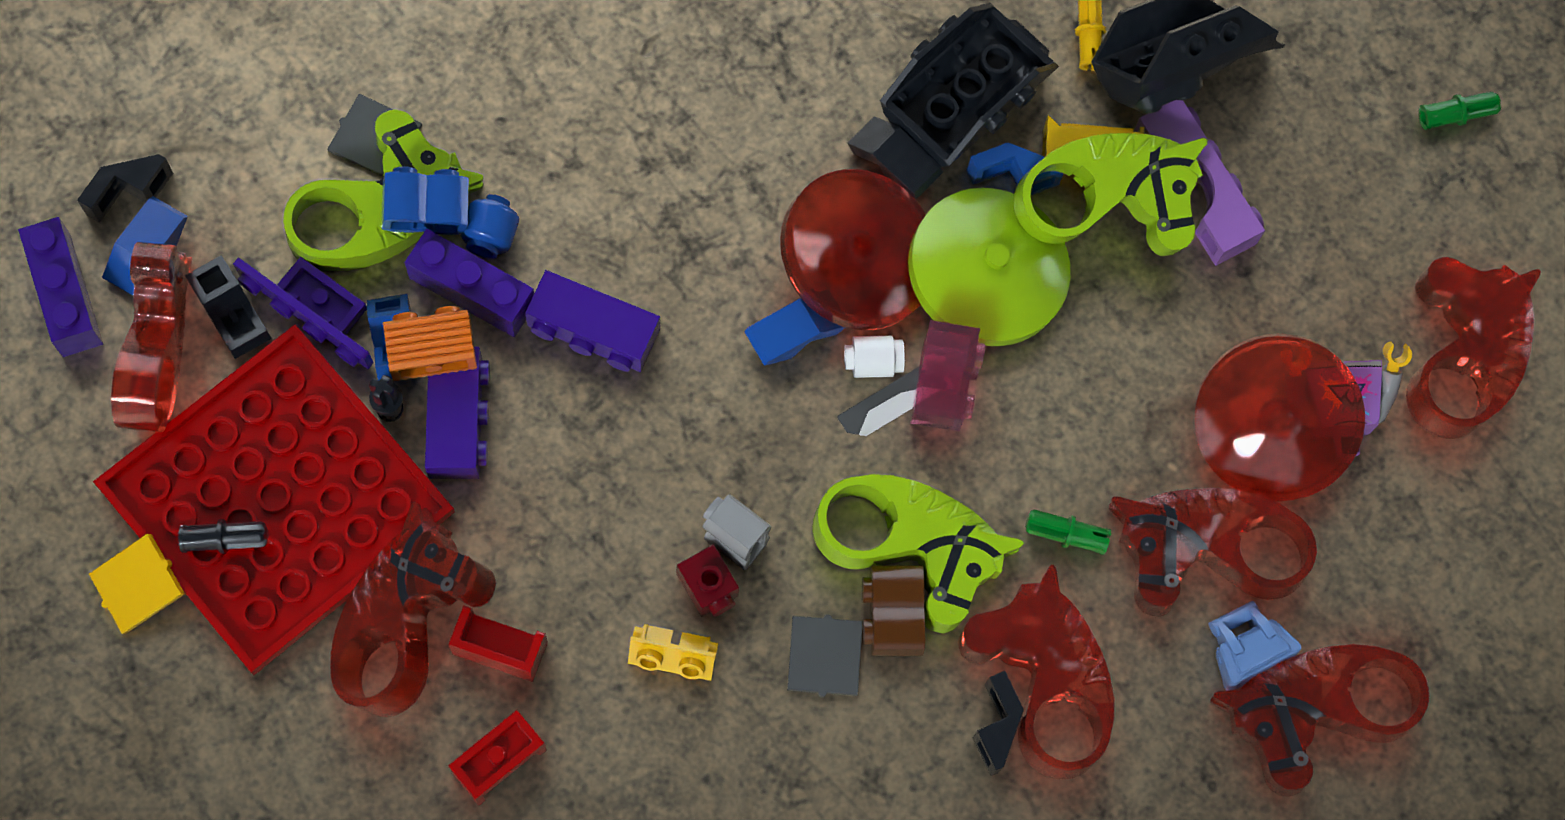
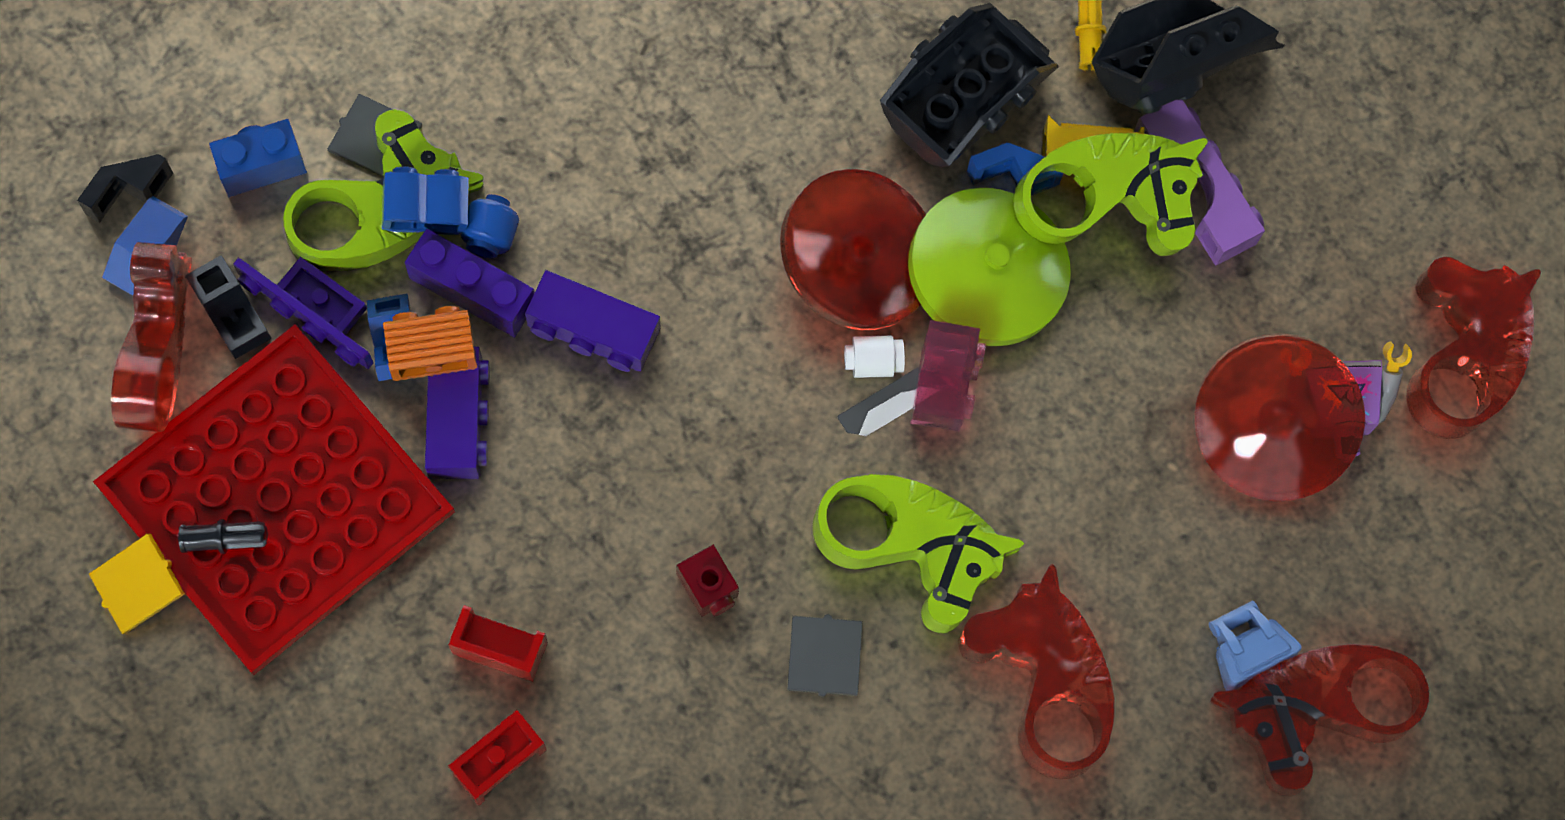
(60, 287): dark purple brick -> none
(257, 157): none -> blue brick
(386, 398): black axle -> none
(392, 603): clear red animal -> none
(653, 650): yellow hinge -> none
(735, 530): light grey brick -> none
(788, 332): blue slope -> none
(895, 610): reddish brown brick -> none
(896, 155): black slope -> none
(996, 739): black slope -> none
(1068, 531): green axle -> none
(1204, 526): clear red animal -> none
(1459, 110): green axle -> none

